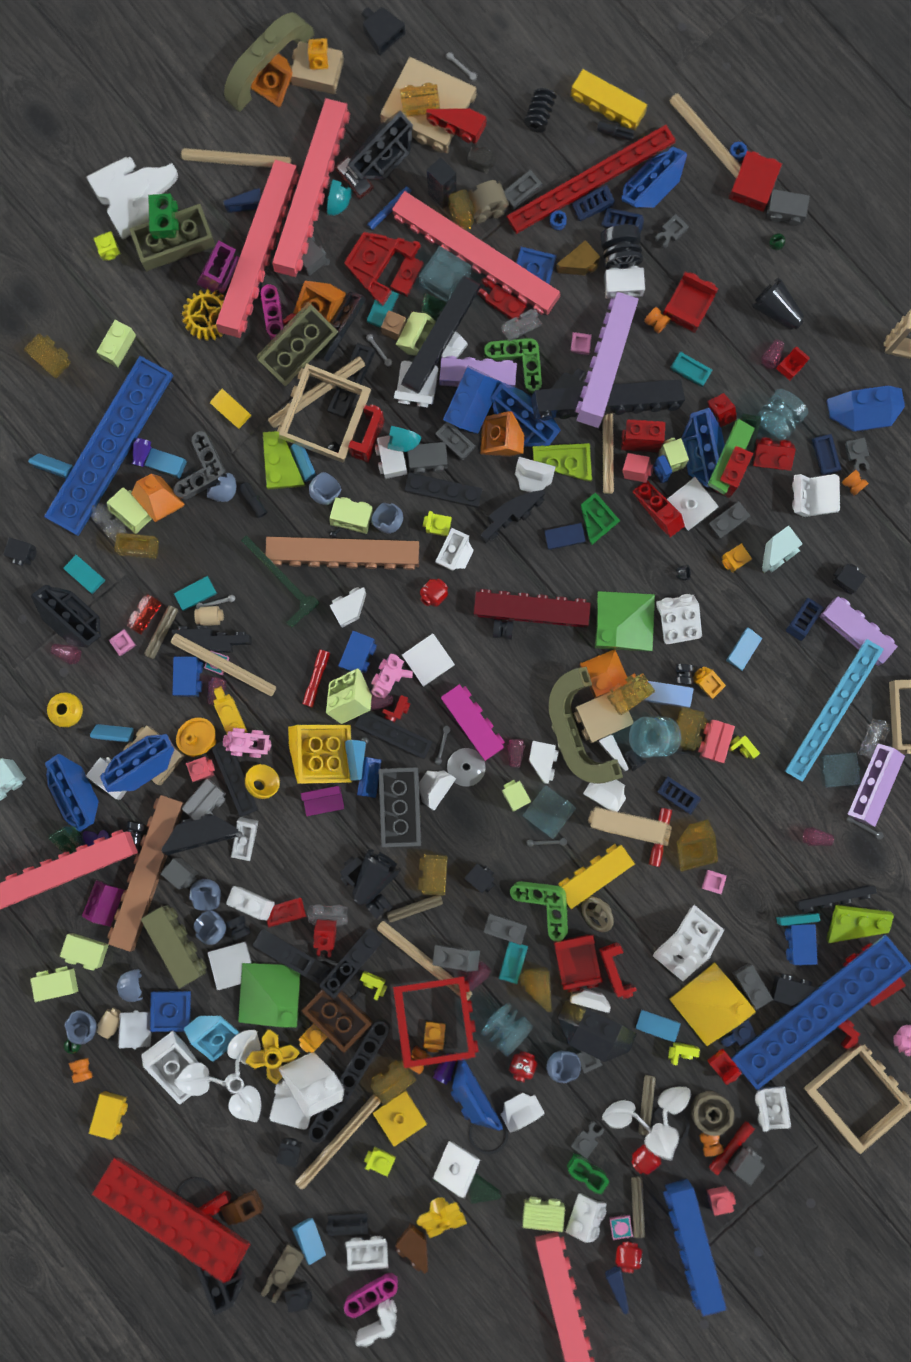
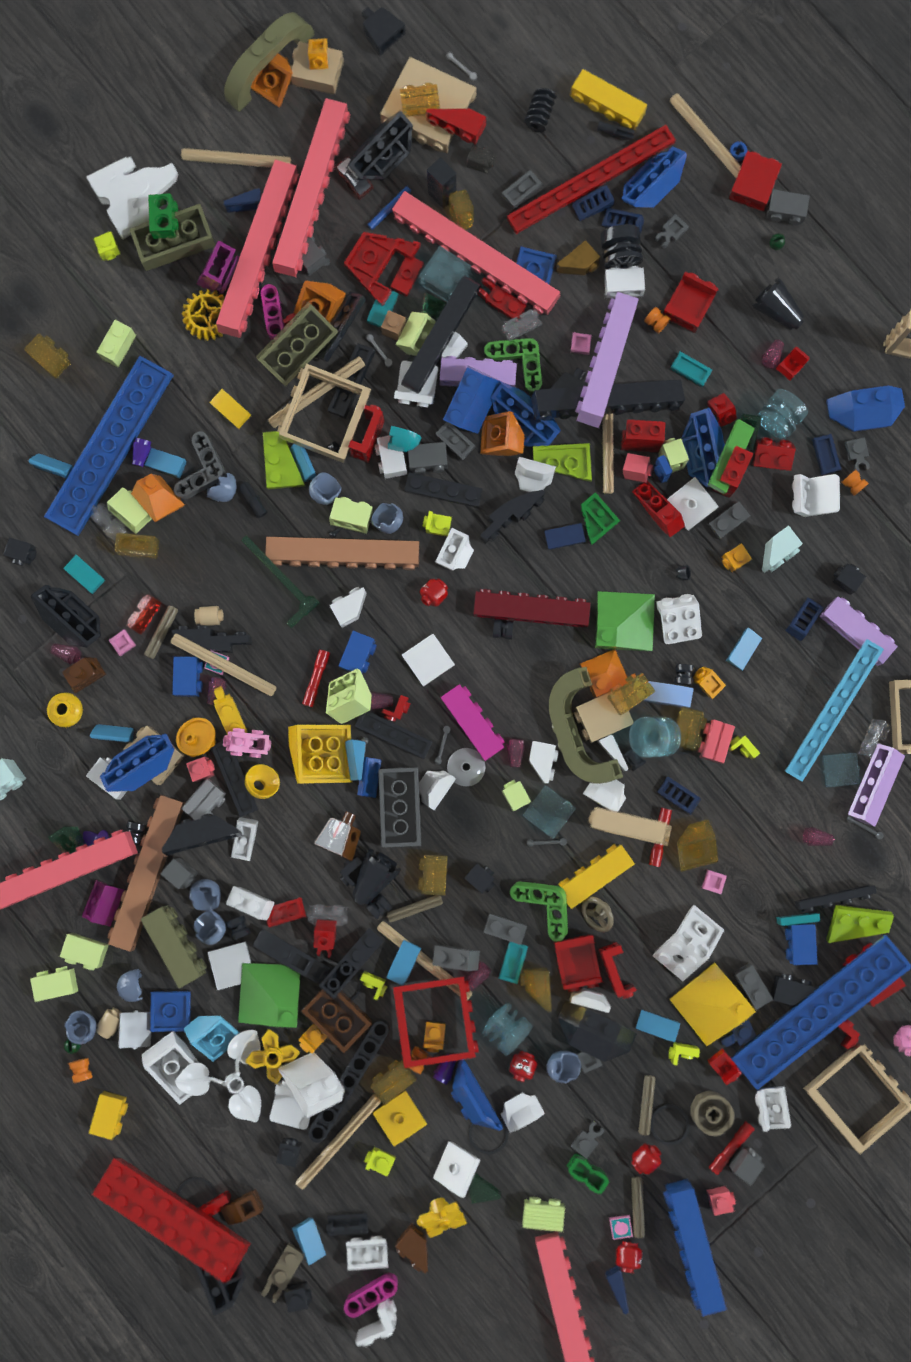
(72, 792): blue wedge -> none
(83, 674): none -> reddish brown torso
(195, 593): teal tile -> none
(231, 598): light grey hinge -> none
(323, 800): magenta panel -> none
(338, 198): teal brick -> none
(340, 836): none -> torso
(390, 671): bright pink brick -> none
(403, 963): none -> dark azure slope
(488, 201): dark tan brick -> none
(560, 214): blue bush -> none
(586, 1218): white bracket -> none
(661, 1137): white plant -> none
(711, 1145): orange wheel -> none

